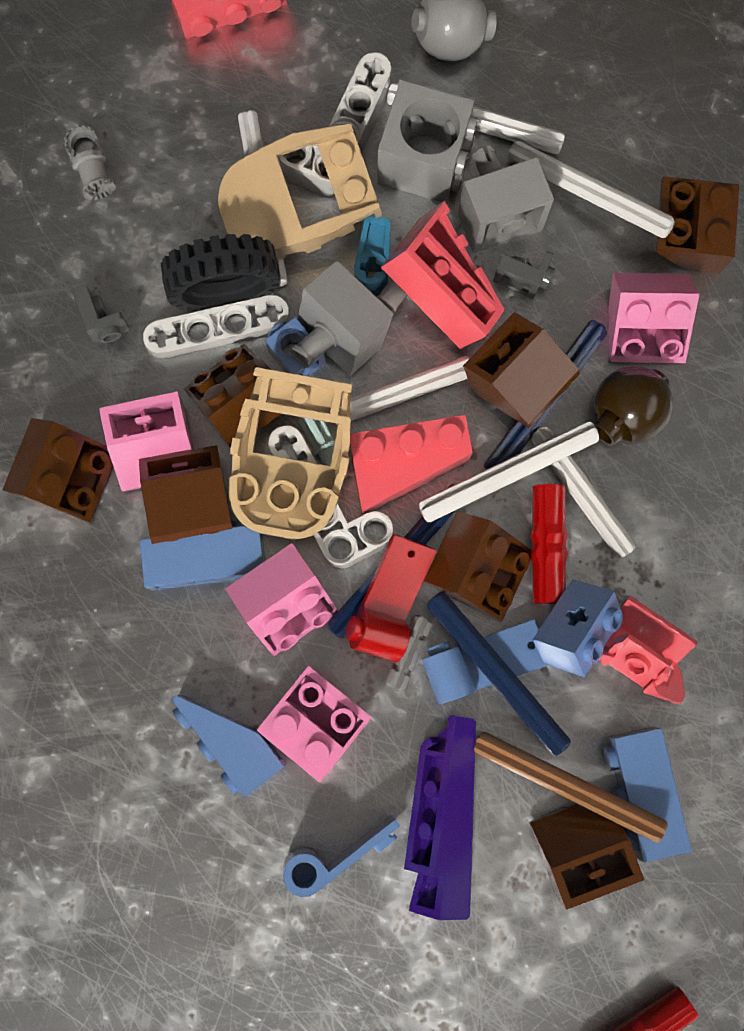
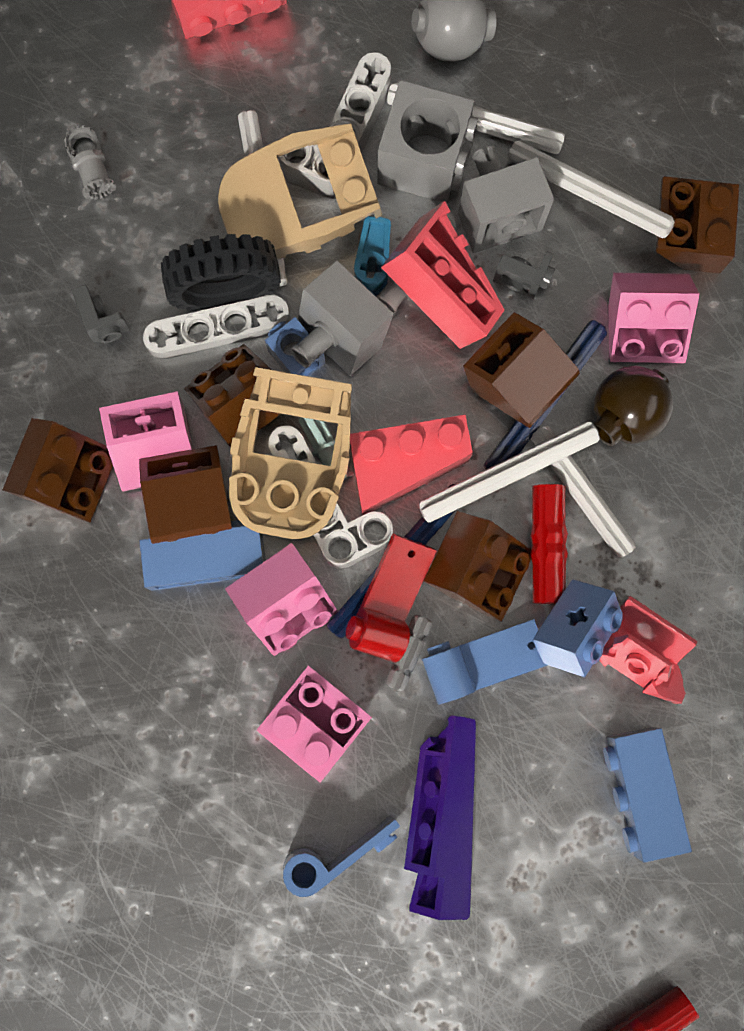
(237, 747): medium blue slope -> none
(408, 388): white axle -> none
(499, 673): dark blue axle -> none
(571, 787): medium nougat axle -> none
(584, 855): reddish brown slope -> none

